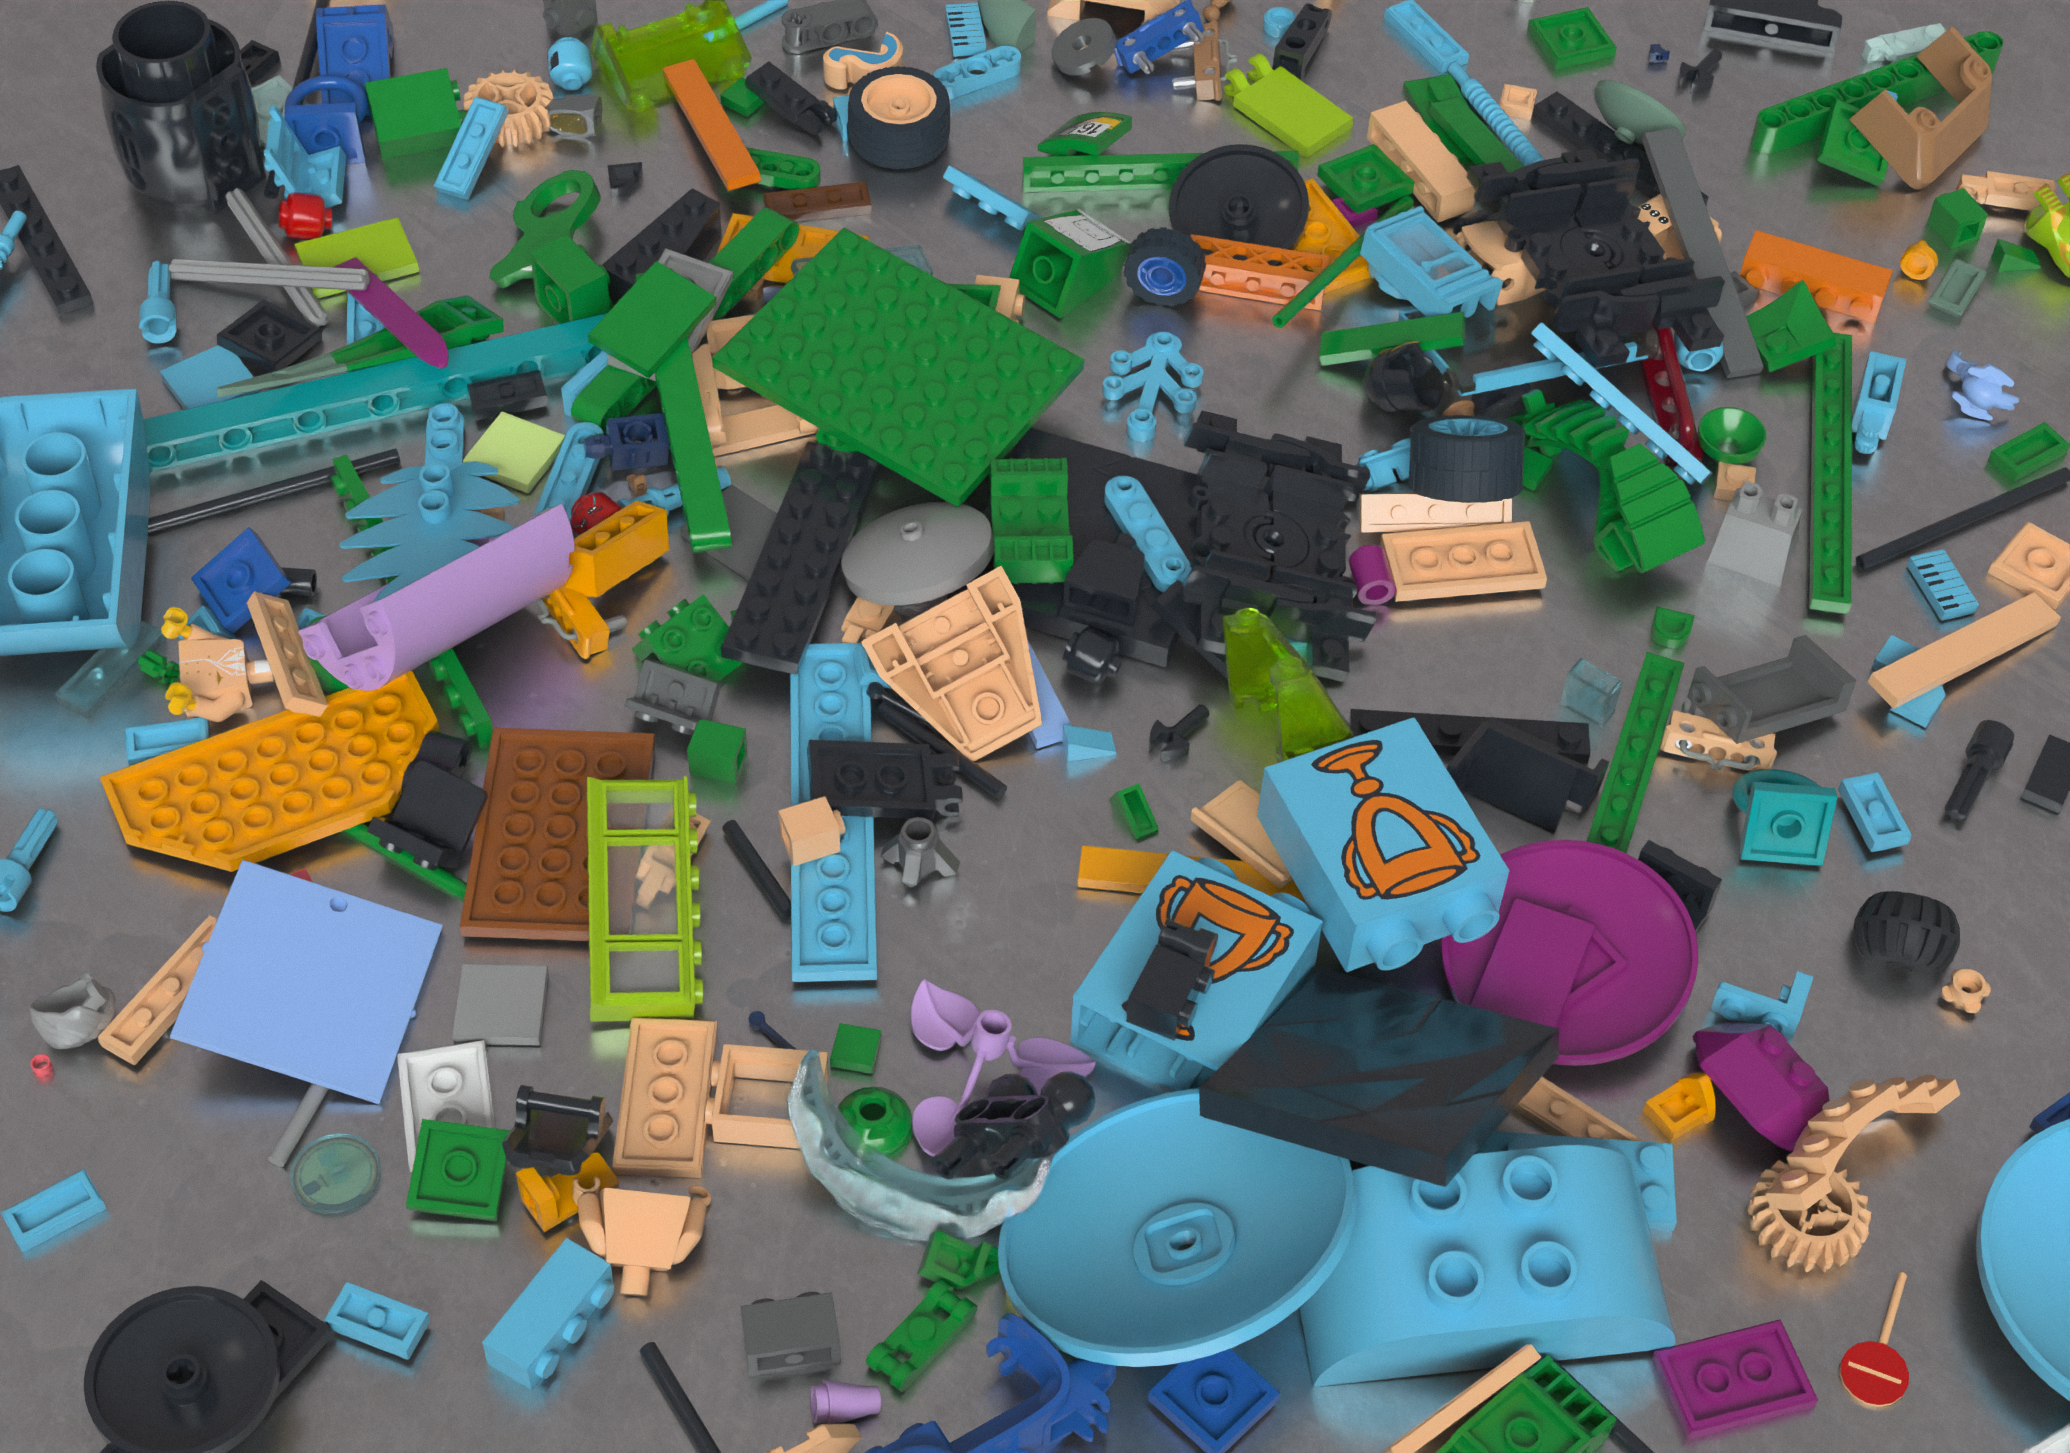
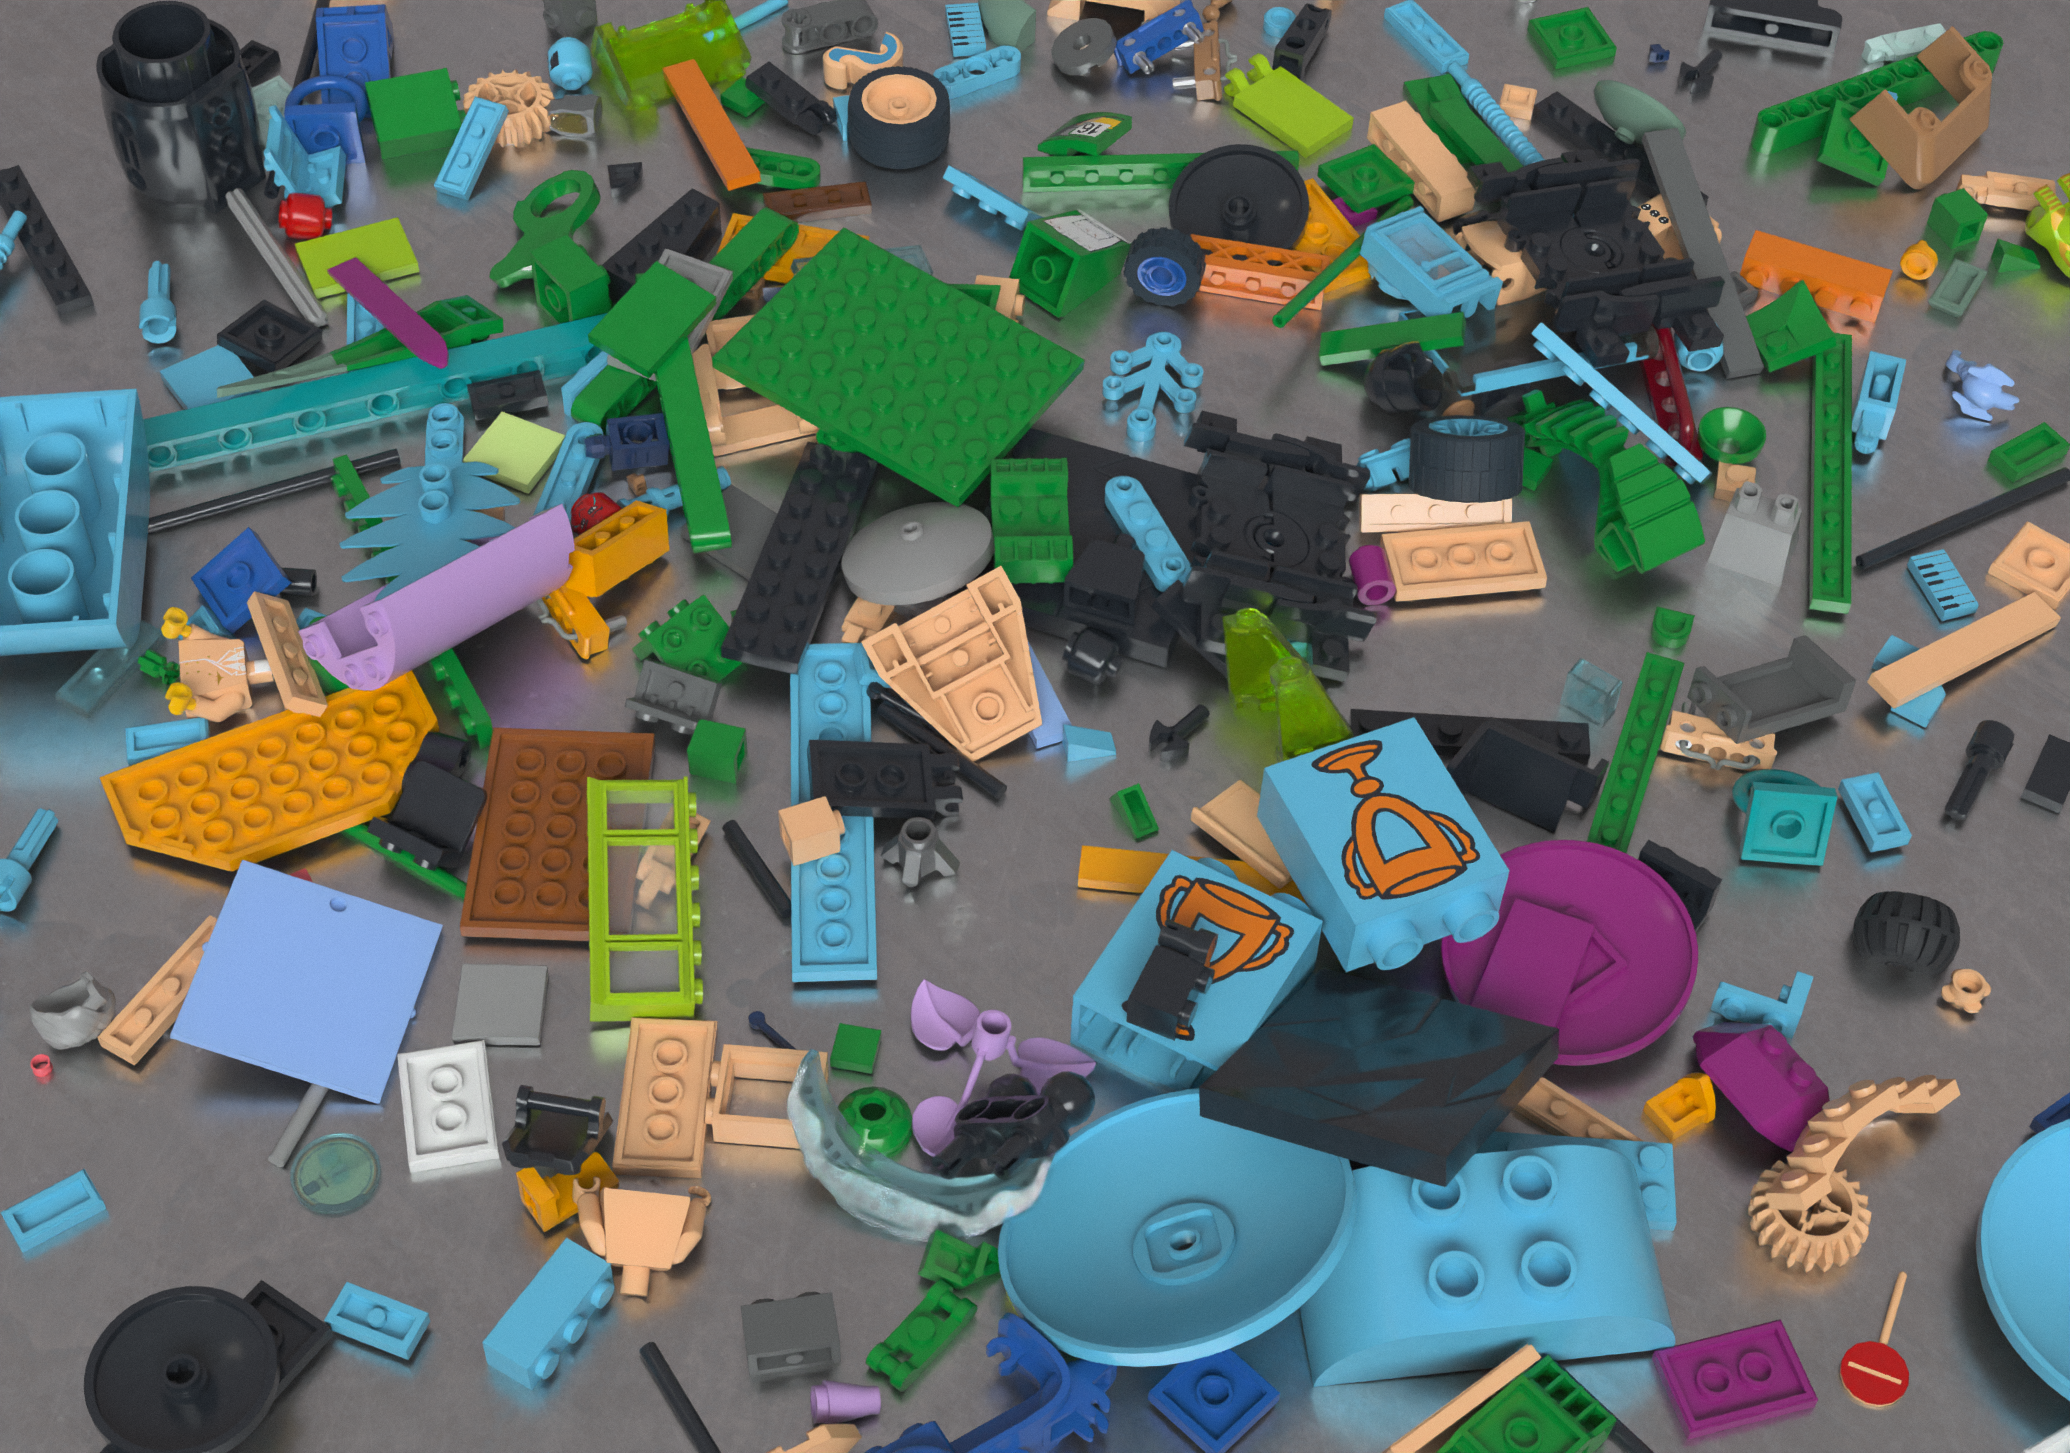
(269, 274): light grey axle -> none
(458, 1170): green plate -> none

